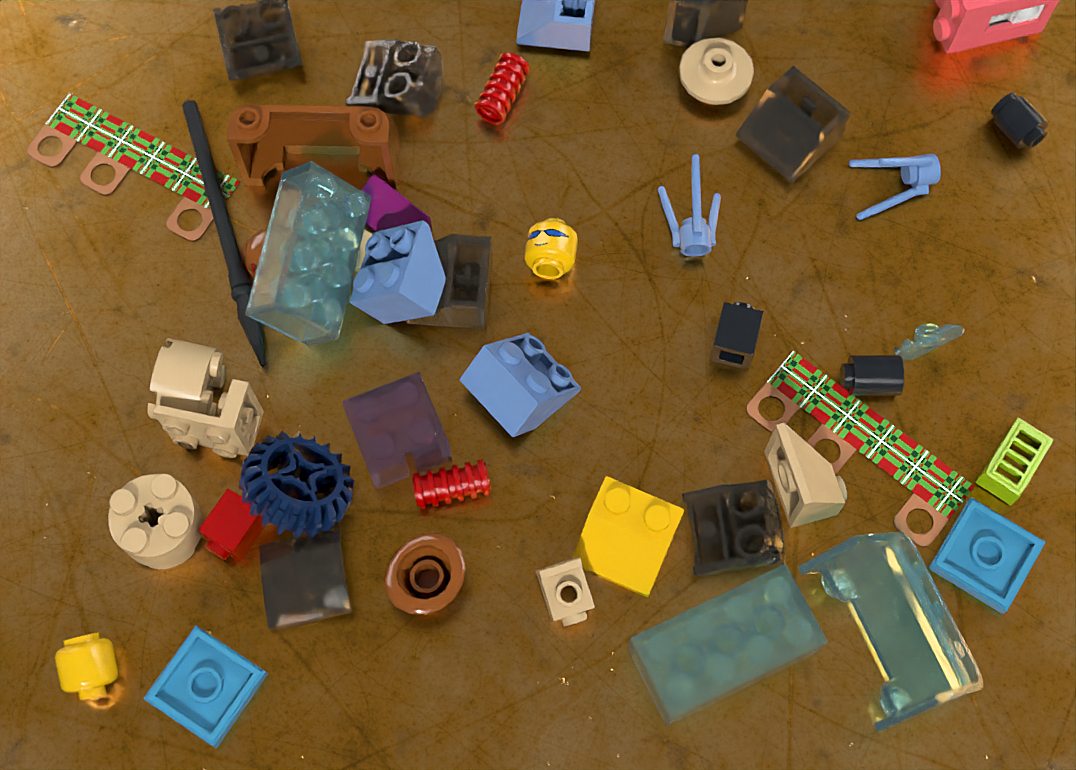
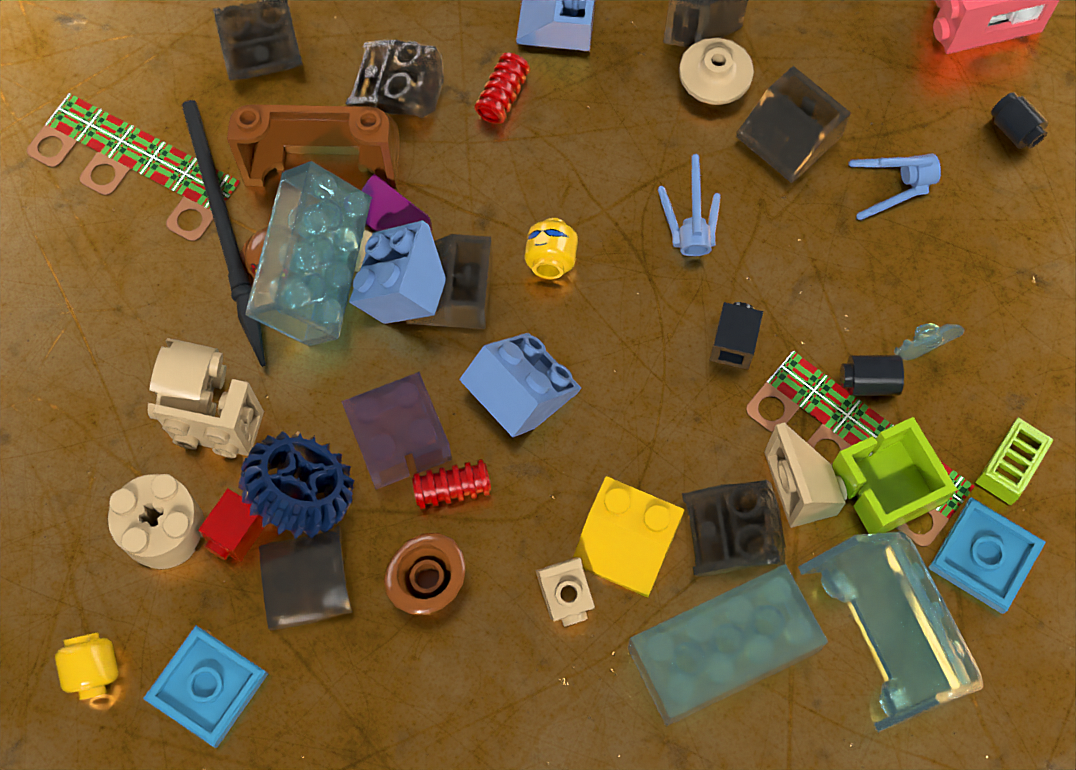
(895, 481): none -> lime piece

